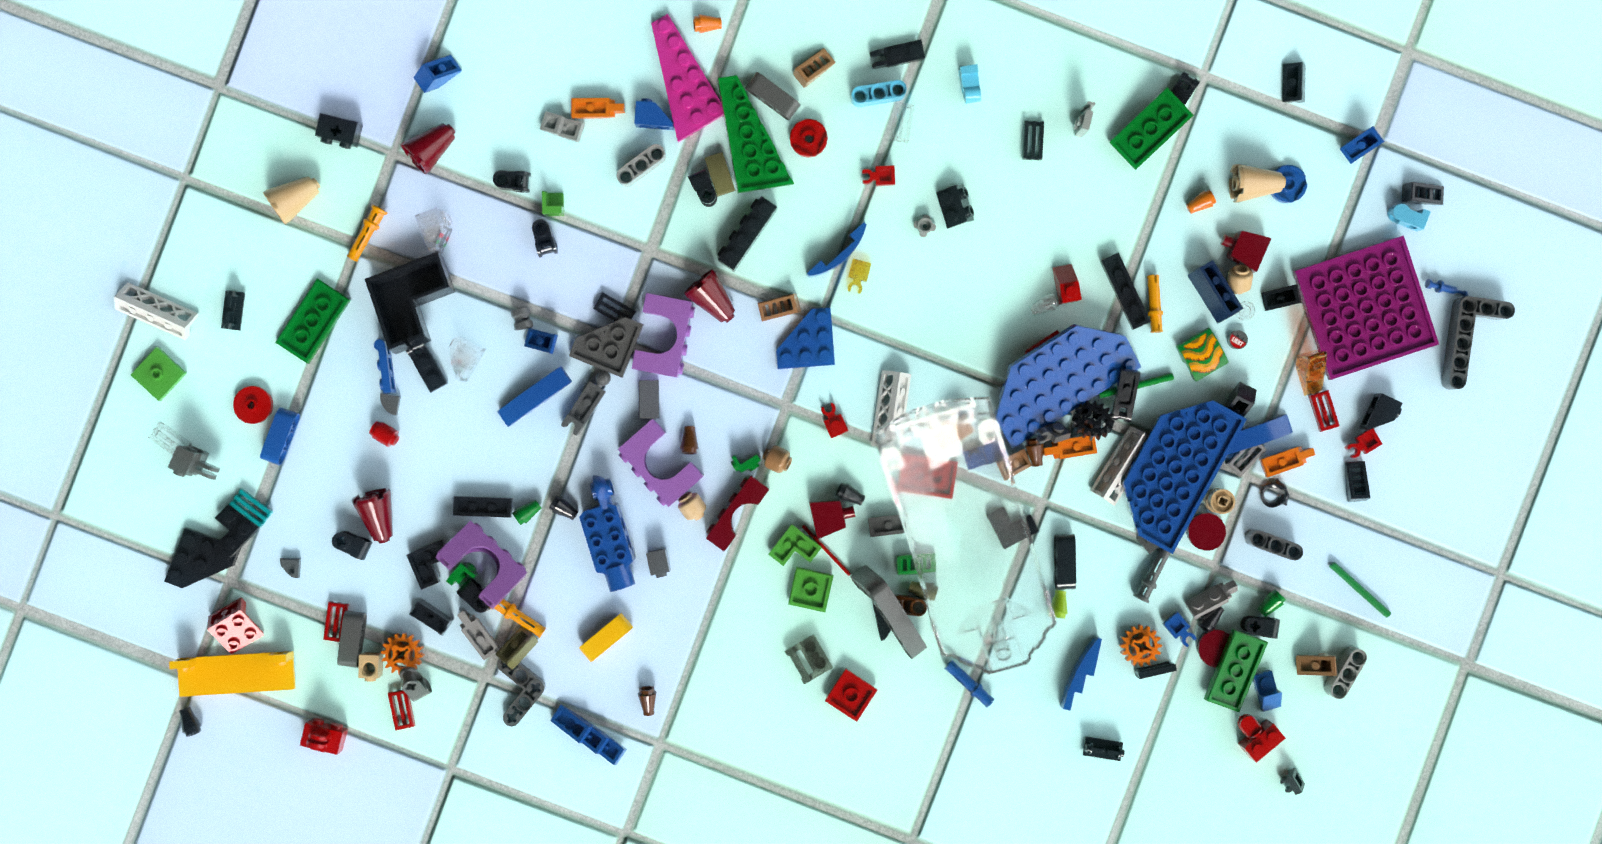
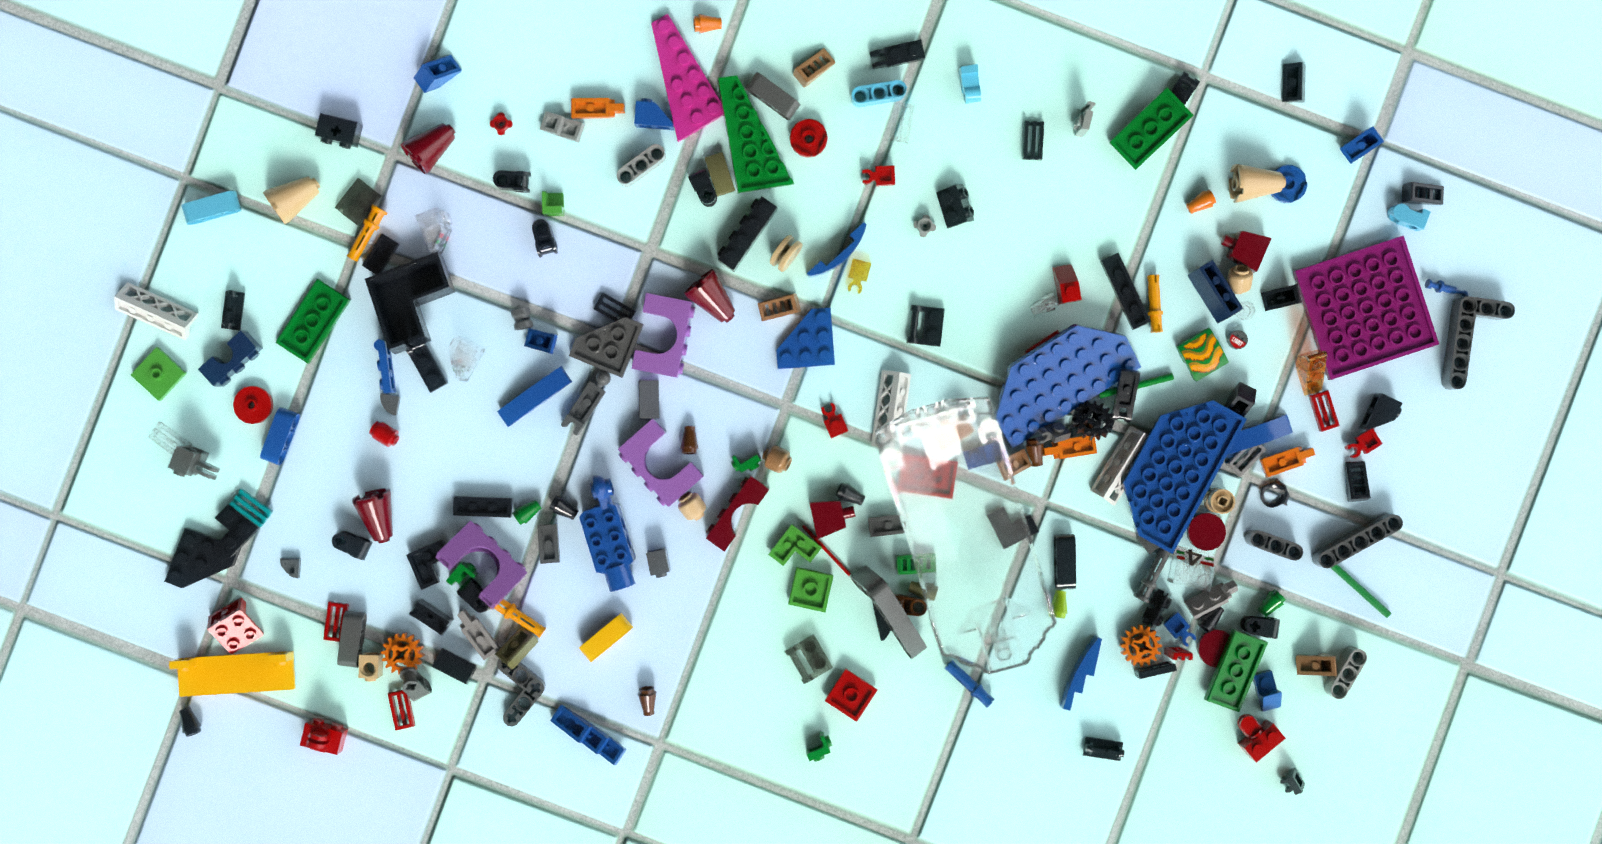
(211, 207): none -> medium azure beam
(244, 349): none -> dark blue arch
(358, 201): none -> clear smoke plate
(380, 254): none -> black tile
(454, 666): none -> black hinge
(495, 123): none -> red plate
(548, 543): none -> dark grey plate
(785, 253): none -> tan head
(817, 753): none -> green bracket
(931, 326): none -> black plate
(1155, 615): none -> black hinge
(1178, 652): none -> red tile
(1192, 568): none -> clear slope
(1366, 540): none -> dark grey beam

